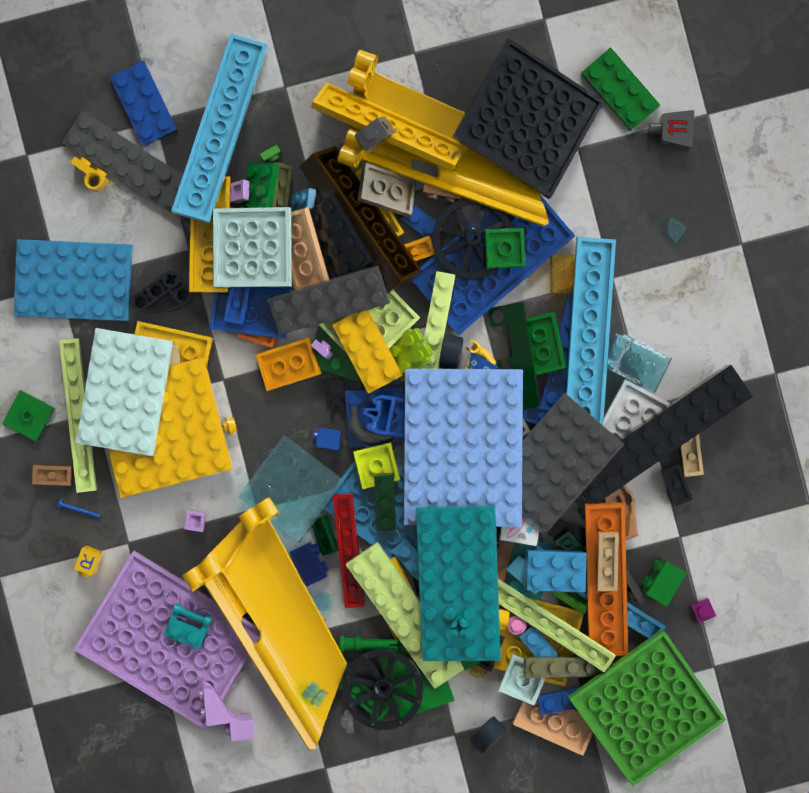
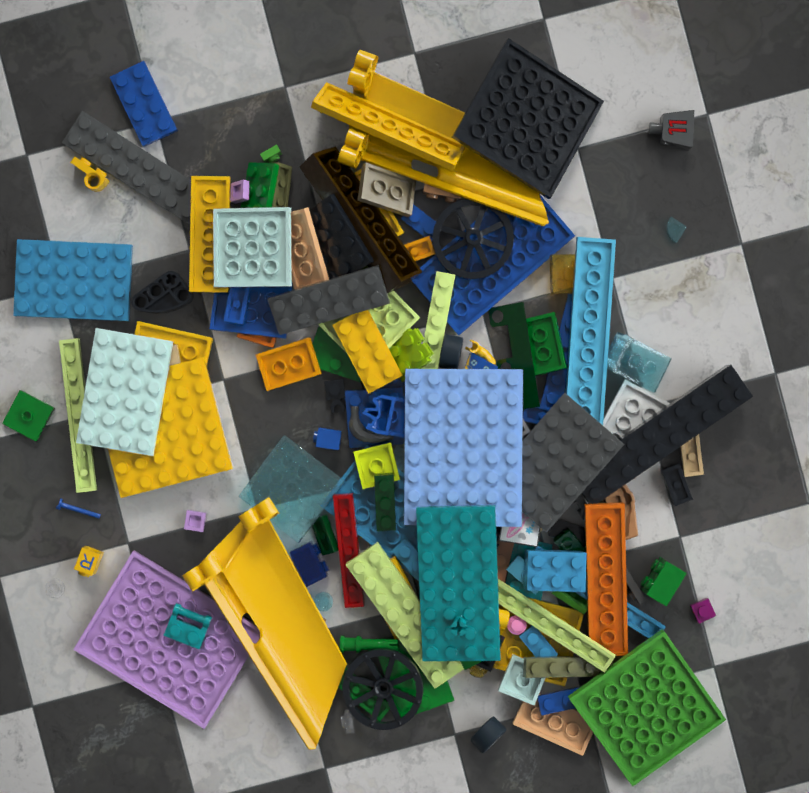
(52, 475): medium nougat plate -> none
(216, 713): lavender arch -> none
(219, 128): medium azure plate -> none
(229, 426): yellow plate -> none
(304, 199): dark azure plate -> none
(314, 694): clear light blue wheel -> none
(323, 348): lavender plate -> none
(374, 134): dark grey torso -> none
(504, 248): green plate -> none
(607, 561): tan plate -> none
(620, 89): green plate -> none

